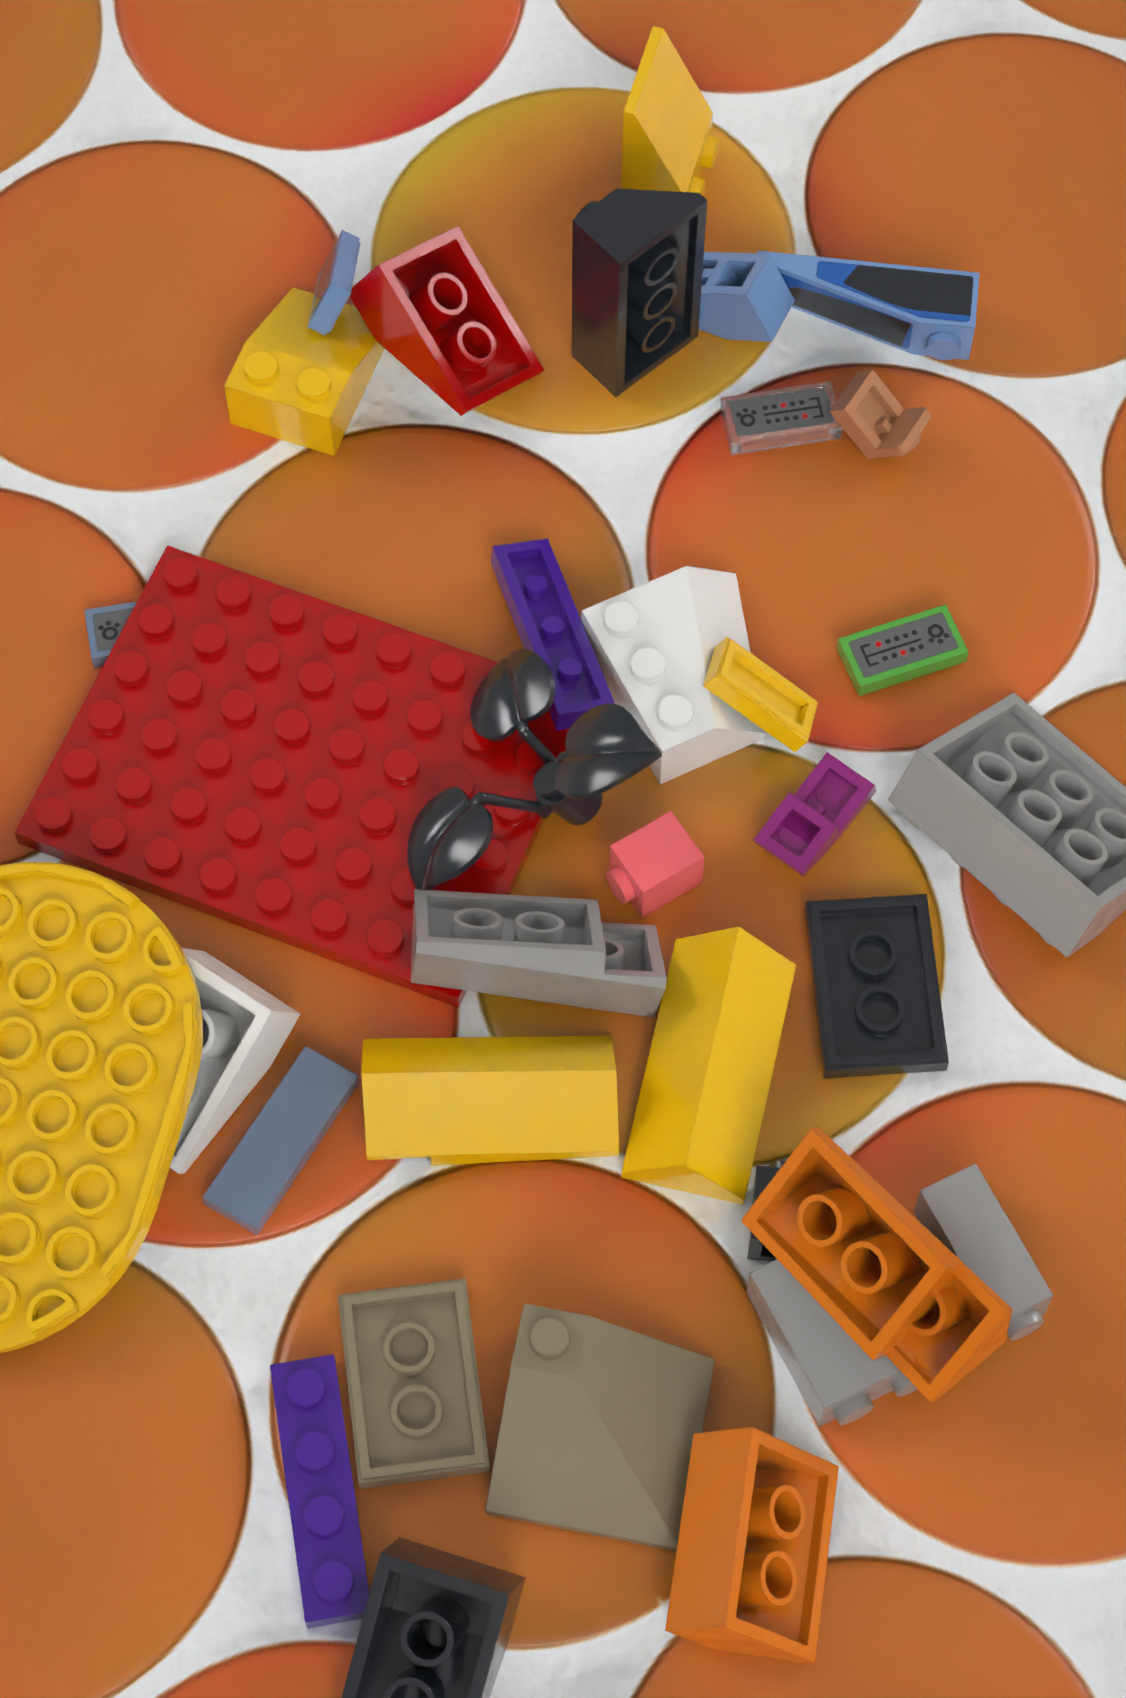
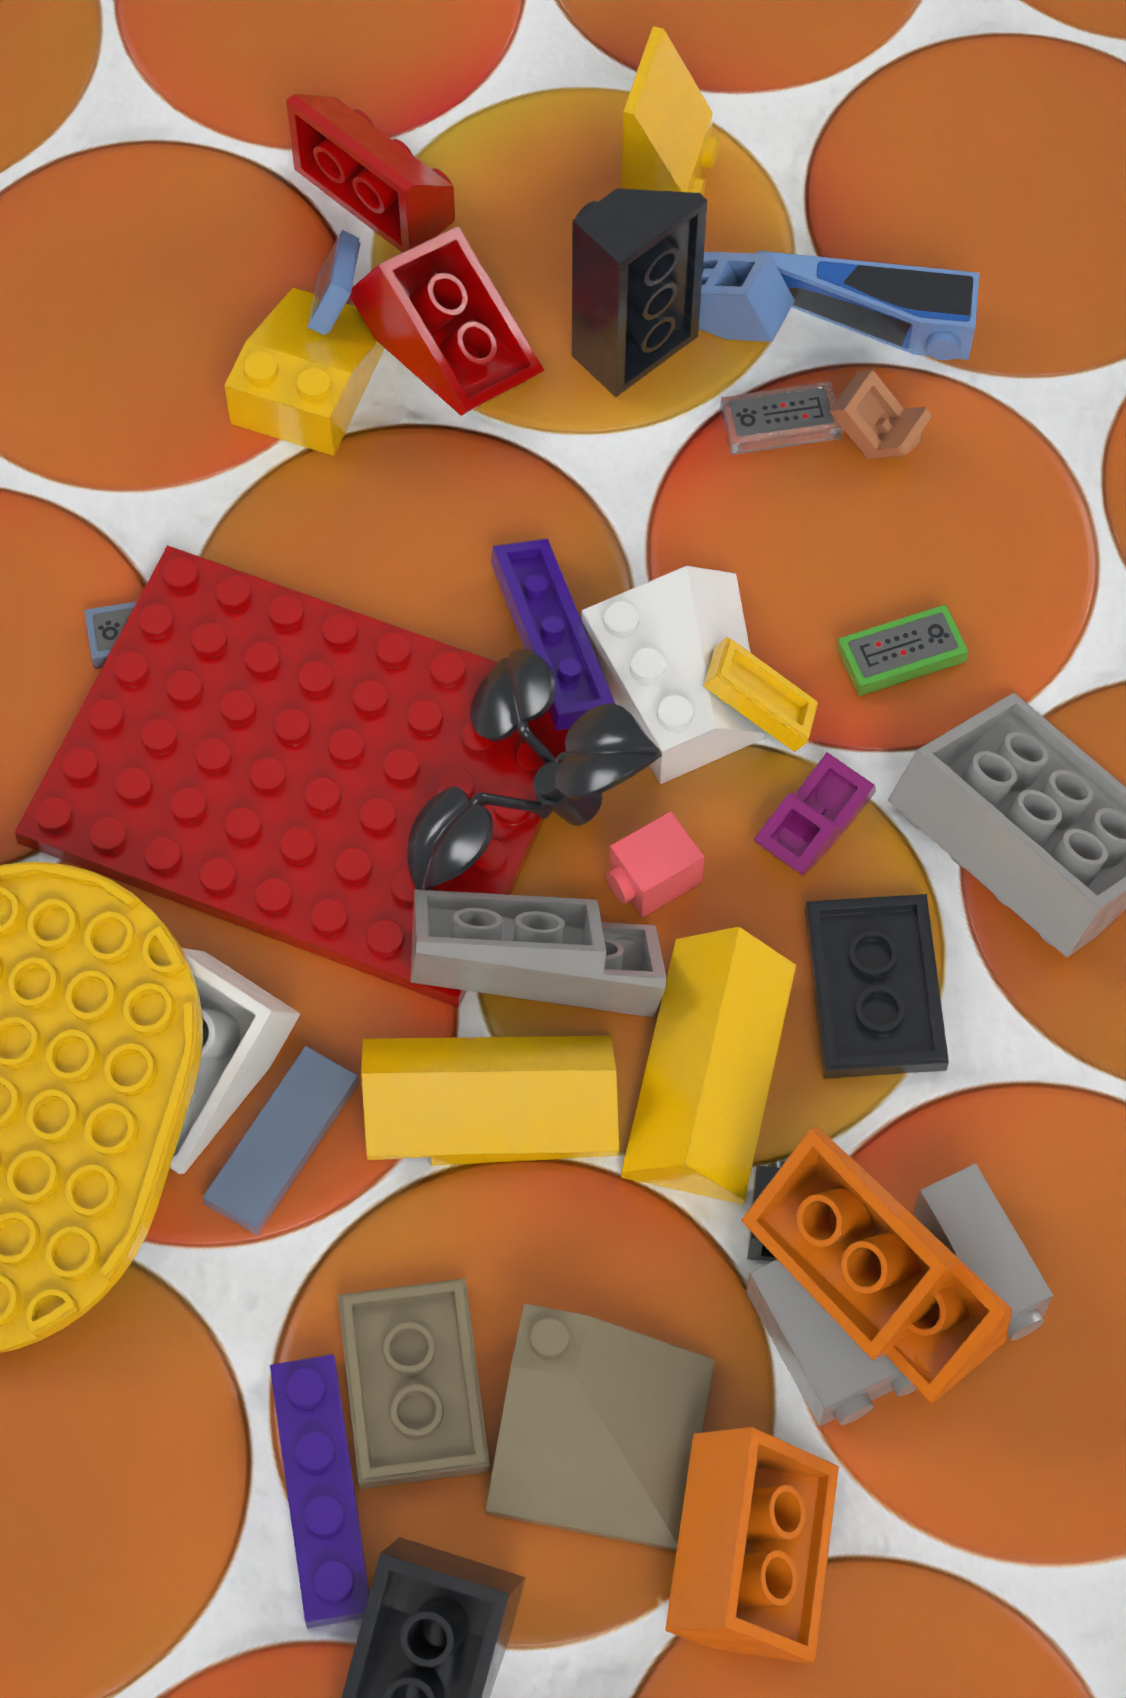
(368, 171): none -> red slope

